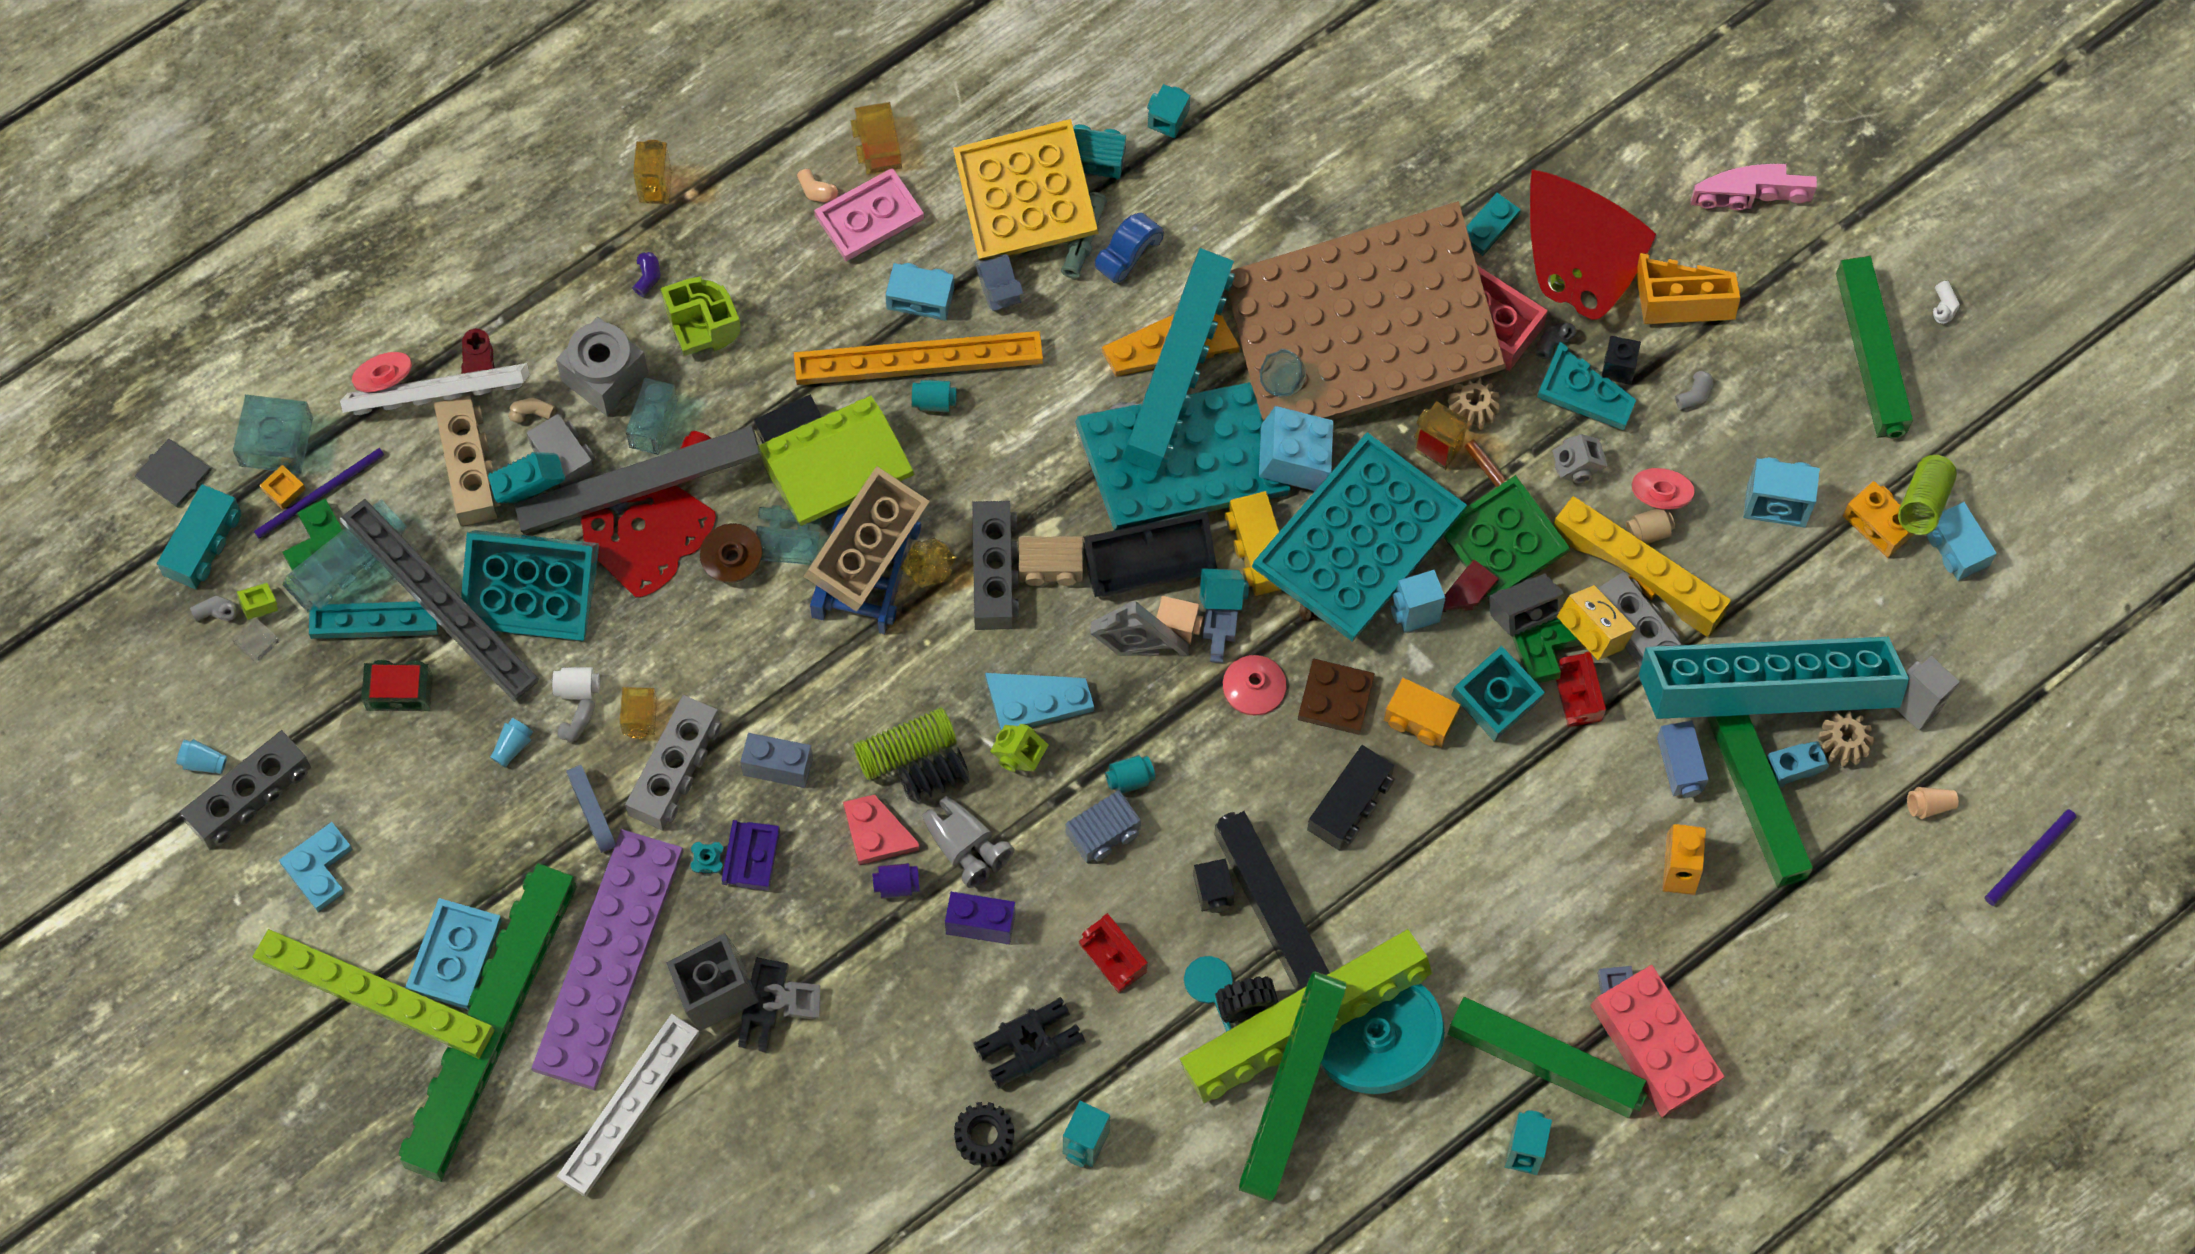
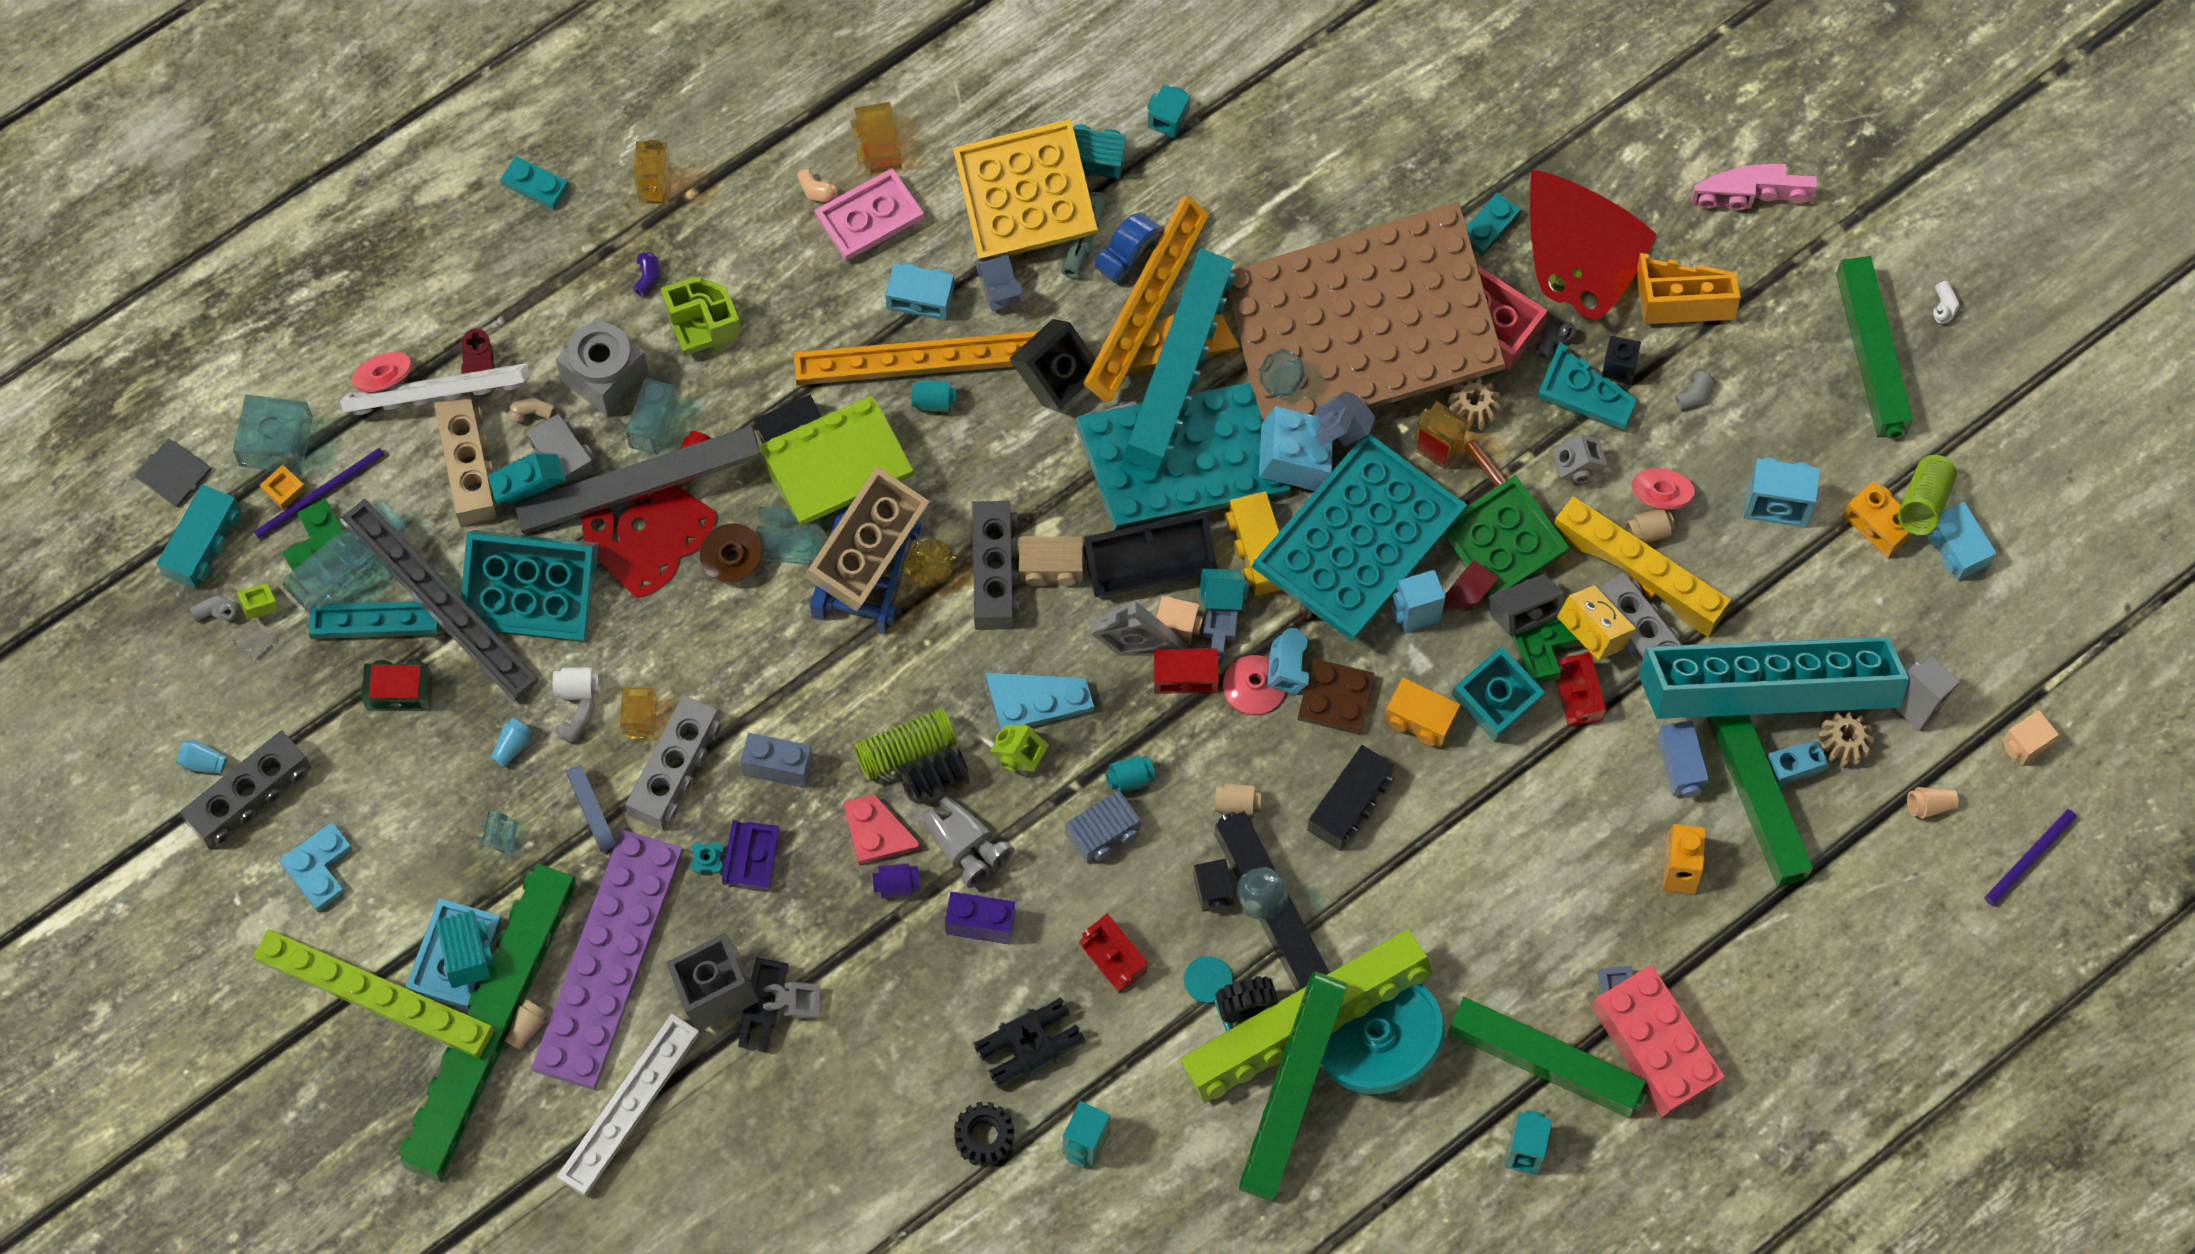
(464, 949): none -> teal brick
(498, 832): none -> clear light blue tile
(525, 1024): none -> tan cone
(534, 183): none -> teal plate
(1054, 363): none -> pearl dark grey brick
(1146, 299): none -> light orange plate
(1185, 671): none -> red hinge
(1237, 799): none -> tan brick
(1262, 893): none -> clear light blue hair
(1286, 662): none -> medium azure leg
(1344, 418): none -> sand blue brick
(2029, 738): none -> light nougat brick

